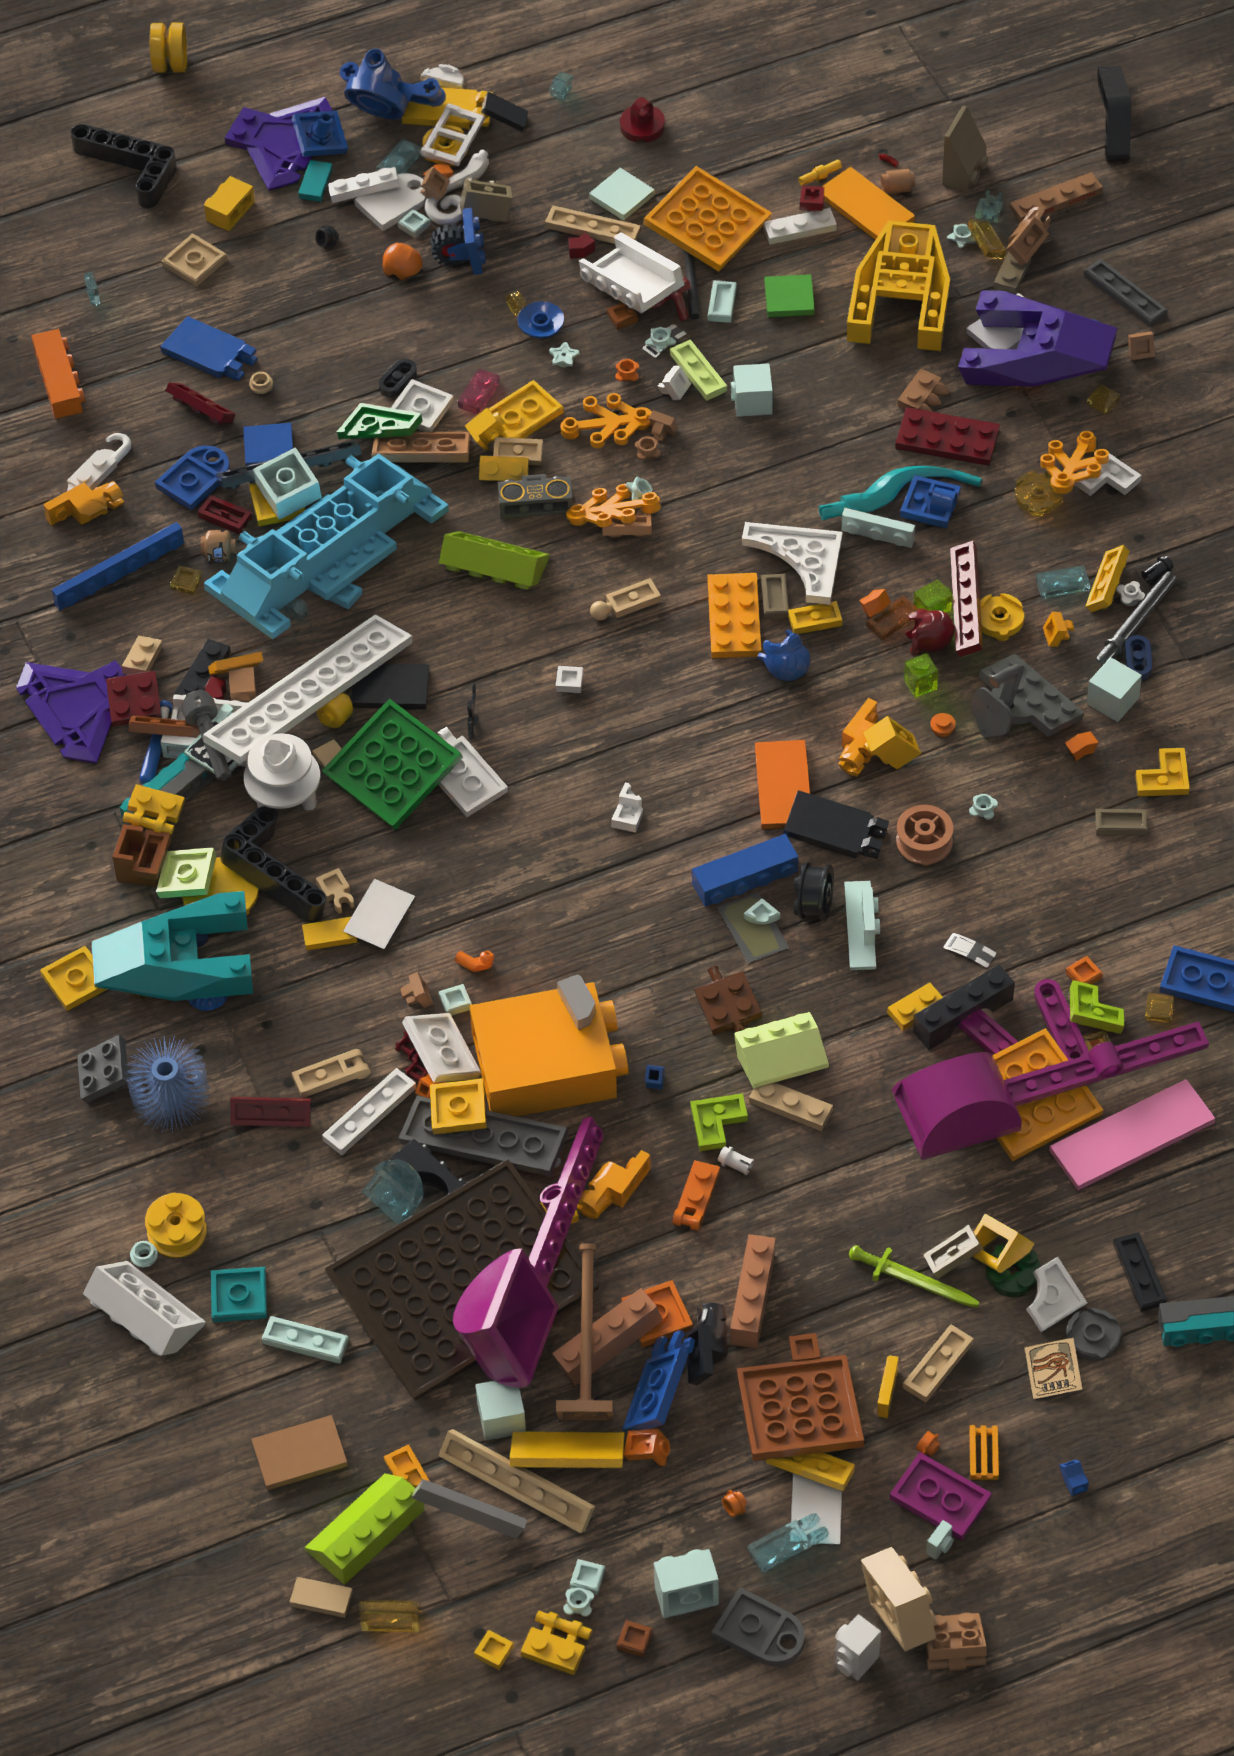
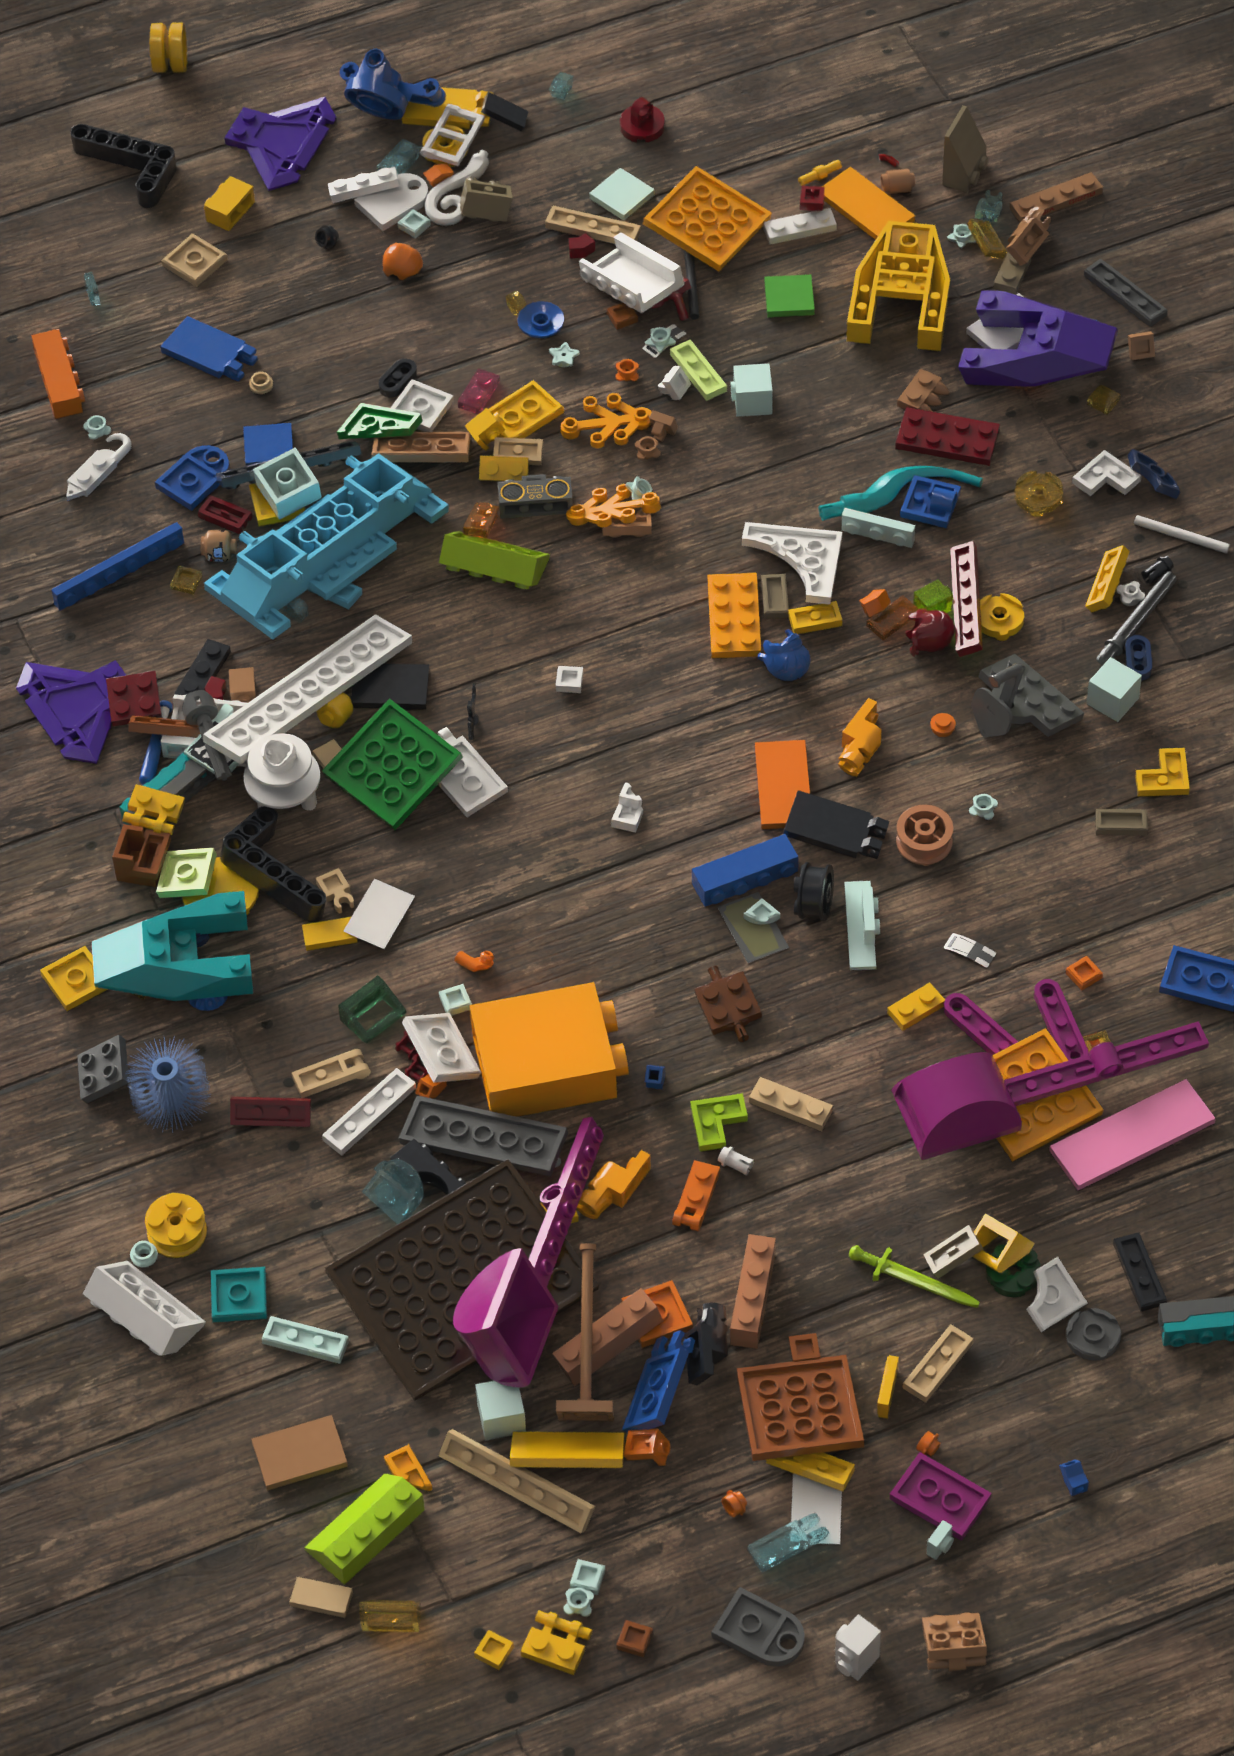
(83, 503): light orange plate -> none
(96, 427): none -> light aqua plate
(142, 655): tan plate -> none
(200, 403): dark red plate -> none
(244, 661): light orange tile -> none
(315, 181): teal tile -> none
(319, 126): blue plate -> none
(364, 1000): none -> clear green tile
(417, 991): medium nougat tile -> none
(434, 184): medium nougat tile -> none
(446, 76): white tile -> none
(458, 1106): yellow plate -> none
(460, 243): plate -> none
(469, 1508): light grey tile -> none
(481, 520): none -> clear orange plate
(577, 1000): light grey piece -> none
(626, 600): tan plate -> none
(686, 1583): light aqua brick -> none
(722, 301): light aqua tile -> none
(781, 1050): yellowish green slope -> none
(891, 743): yellow brick -> none
(899, 1598): tan brick -> none
(920, 675): clear neon green brick -> none
(941, 1018): black arch -> none
(983, 1432): light orange tile -> none
(1053, 1368): sticker -> none
(1057, 629): light orange tile -> none
(1062, 581): clear light blue plate -> none
(1064, 481): light orange plant -> none
(1082, 745): orange piece -> none
(1088, 1011): lime plate -> none
(1118, 112): black beam -> none
(1153, 473): none -> dark blue tile
(1159, 1007): clear yellow tile -> none
(1182, 534): none -> white bar

